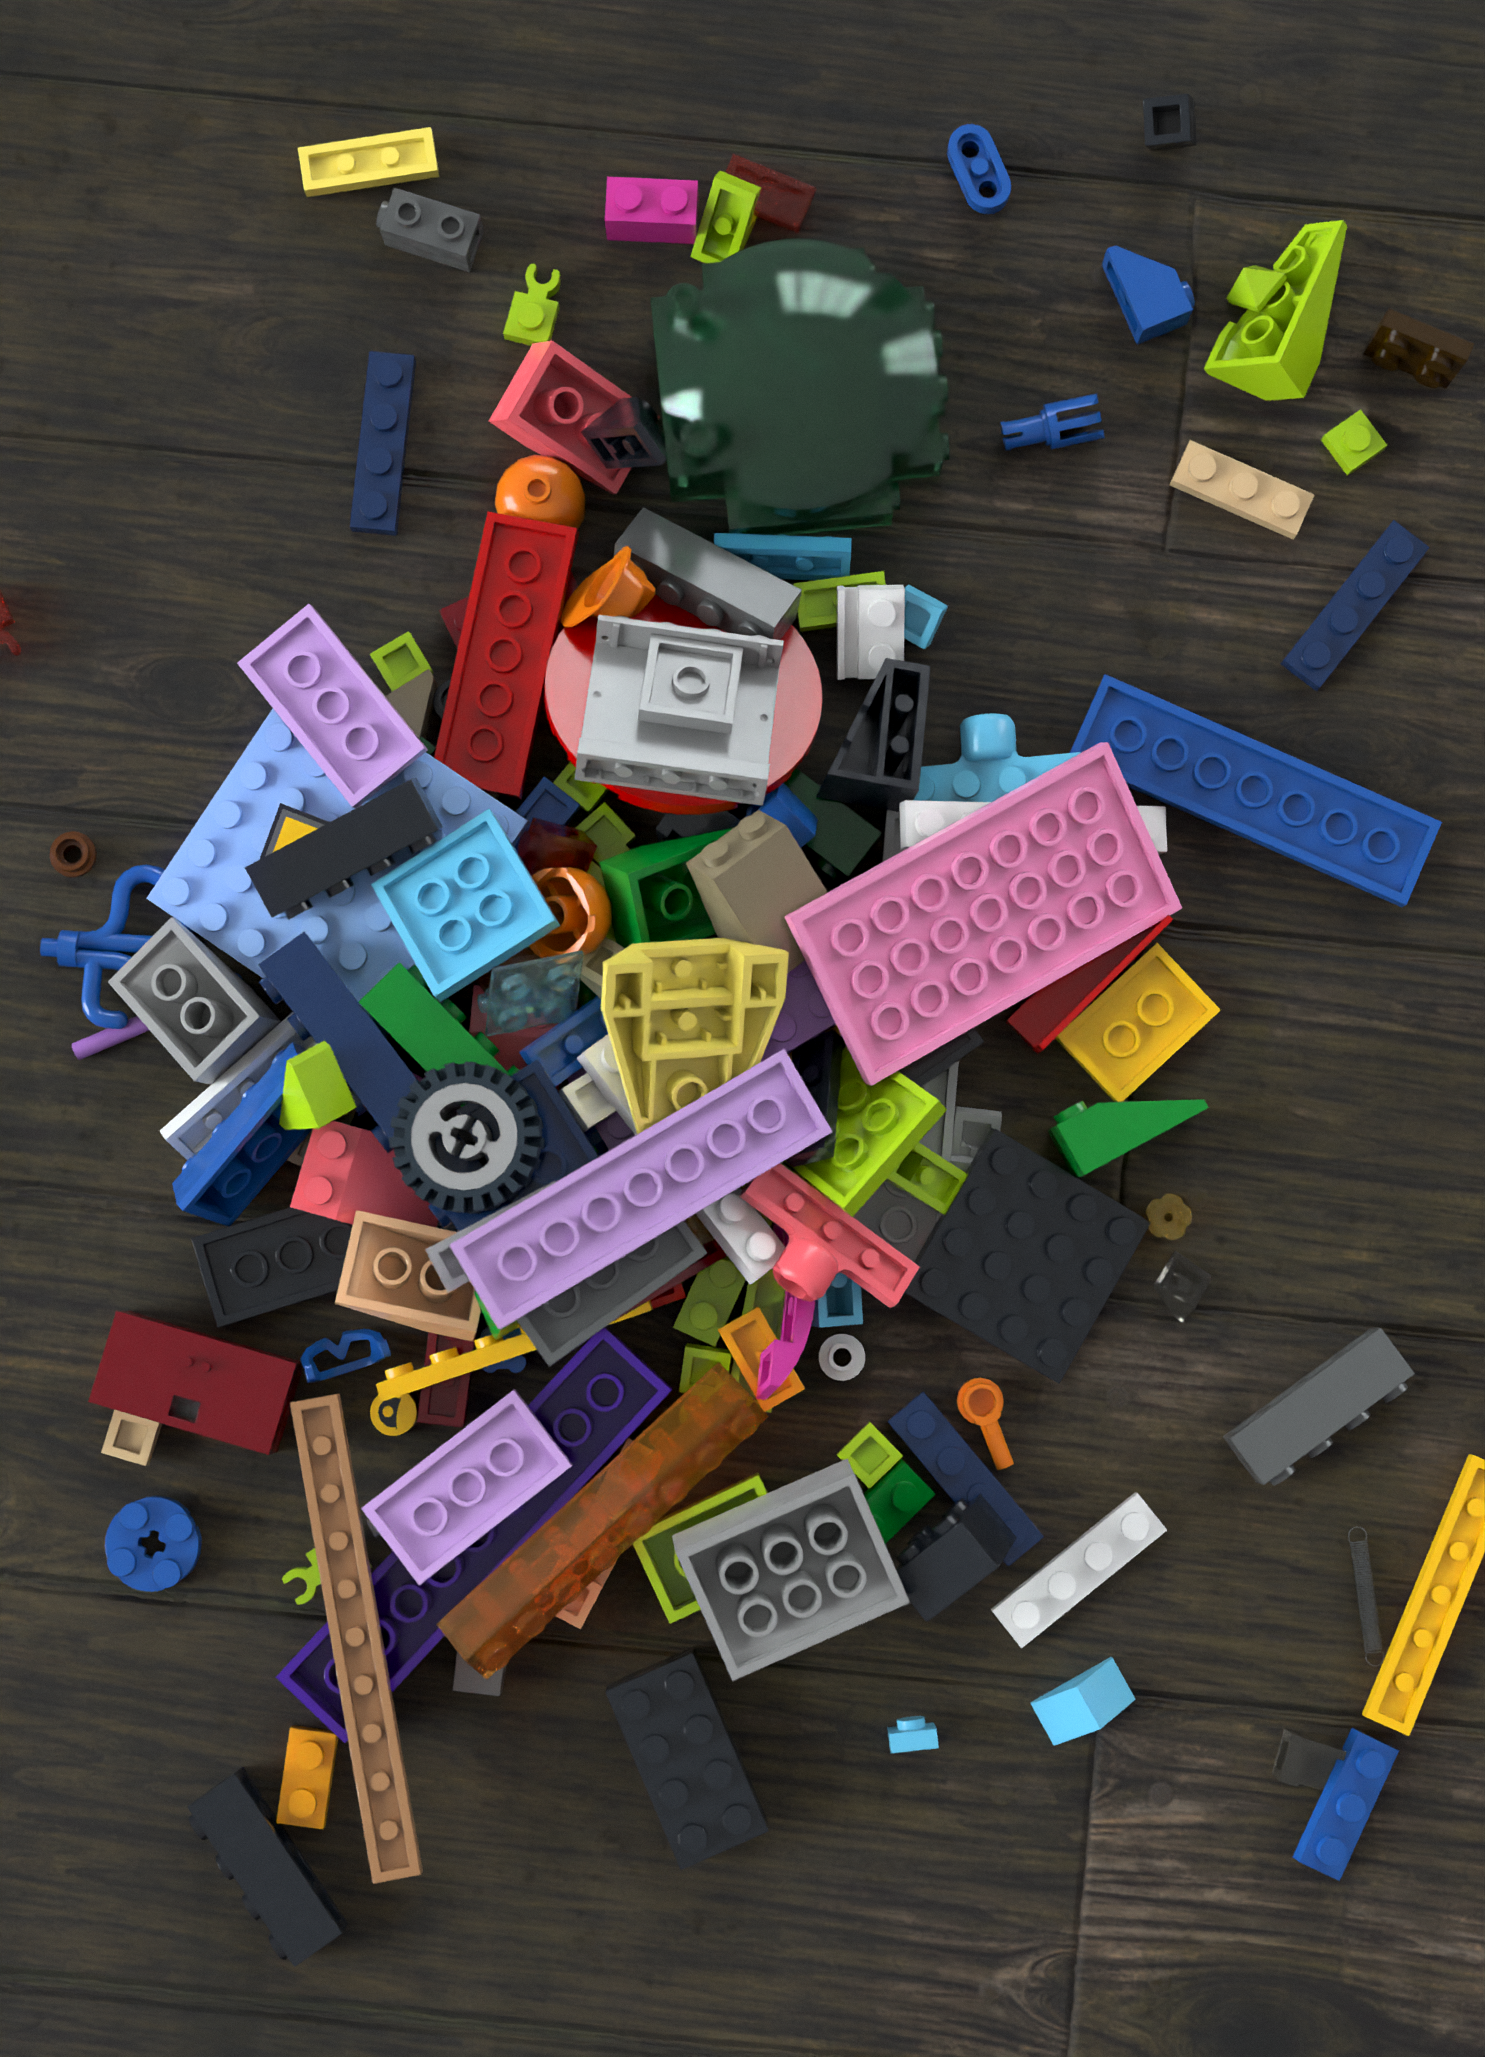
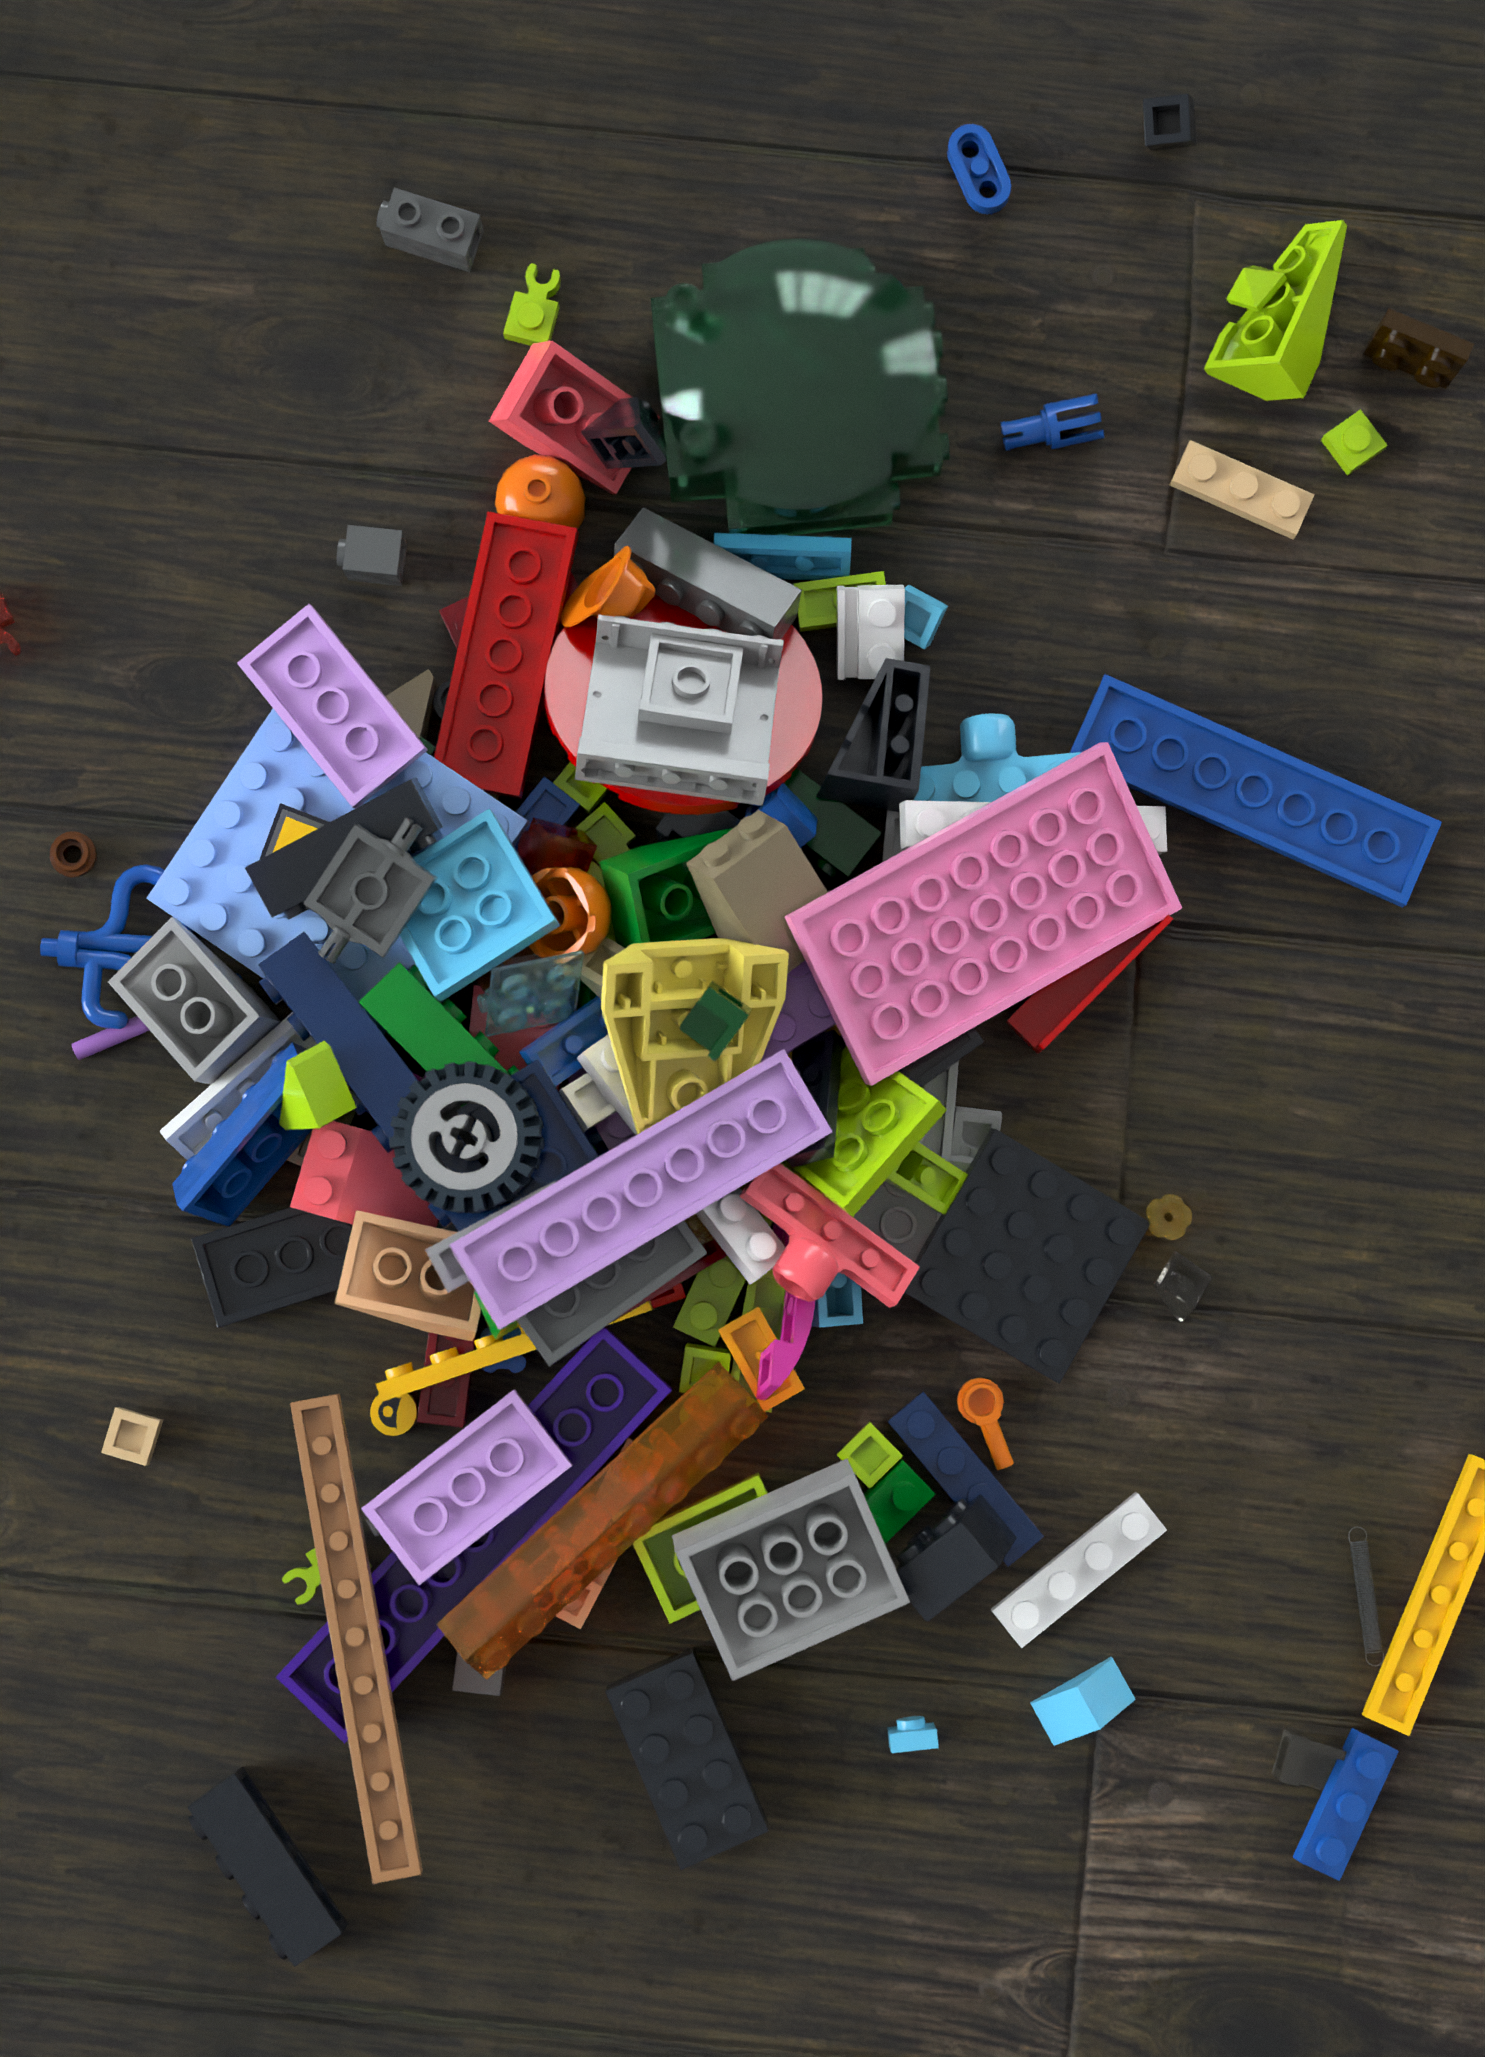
(129, 1558): blue plate -> none
(196, 1382): dark red brick -> none
(307, 1777): light orange plate -> none
(368, 162): light yellow plate -> none
(370, 890): none -> dark grey plate
(373, 555): none -> dark grey brick
(378, 1346): blue helmet -> none
(382, 443): dark blue plate -> none
(400, 661): lime plate -> none
(651, 210): dark pink brick -> none
(715, 1019): none -> dark green panel
(726, 219): lime slope -> none
(781, 197): clear red plate -> none
(841, 1372): white plate -> none
(1110, 1129): green slope -> none
(1137, 1024): yellow plate -> none
(1147, 293): blue slope -> none
(1319, 1406): dark grey brick -> none
(1355, 605): dark blue plate -> none

